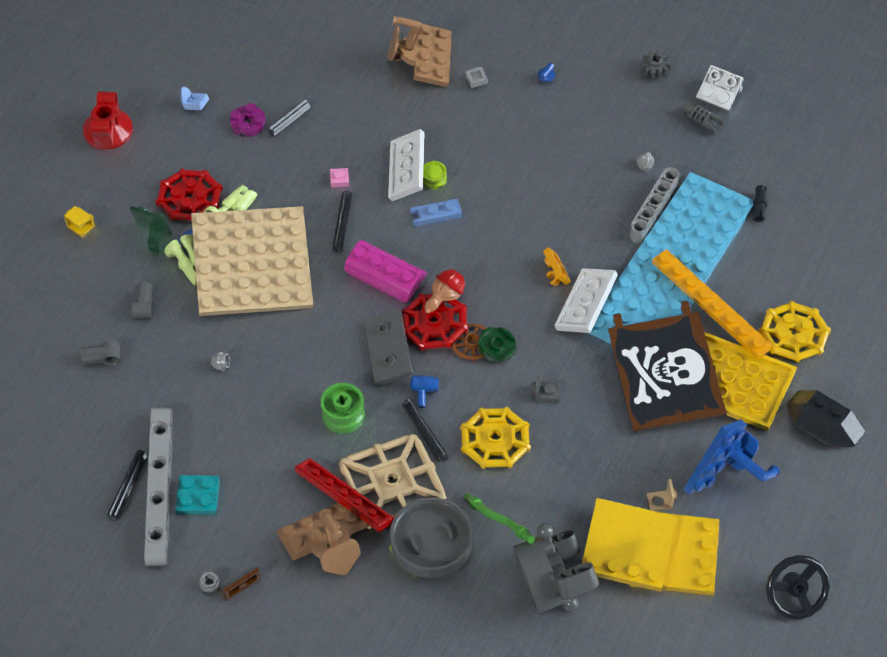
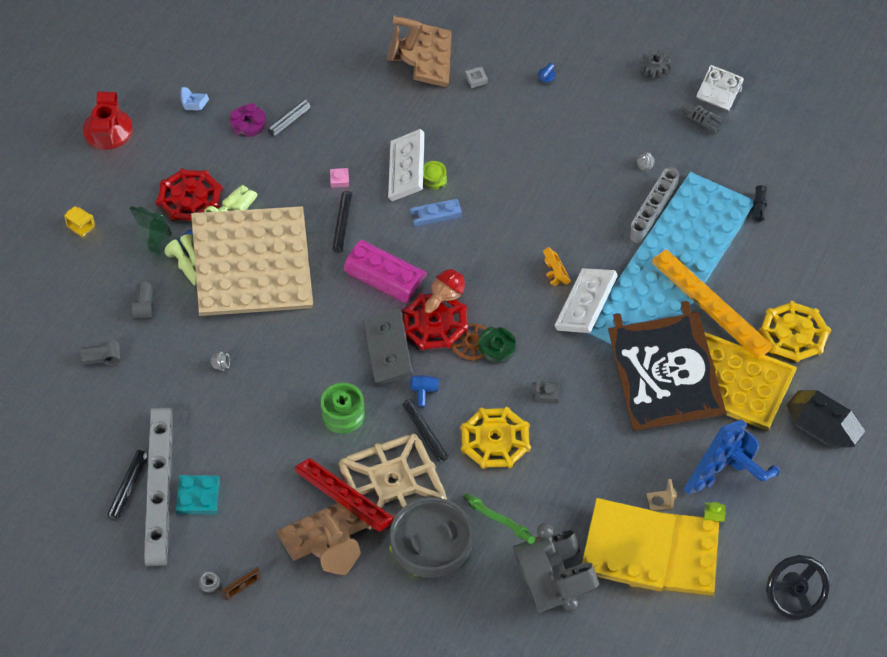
(714, 511): none -> lime plate

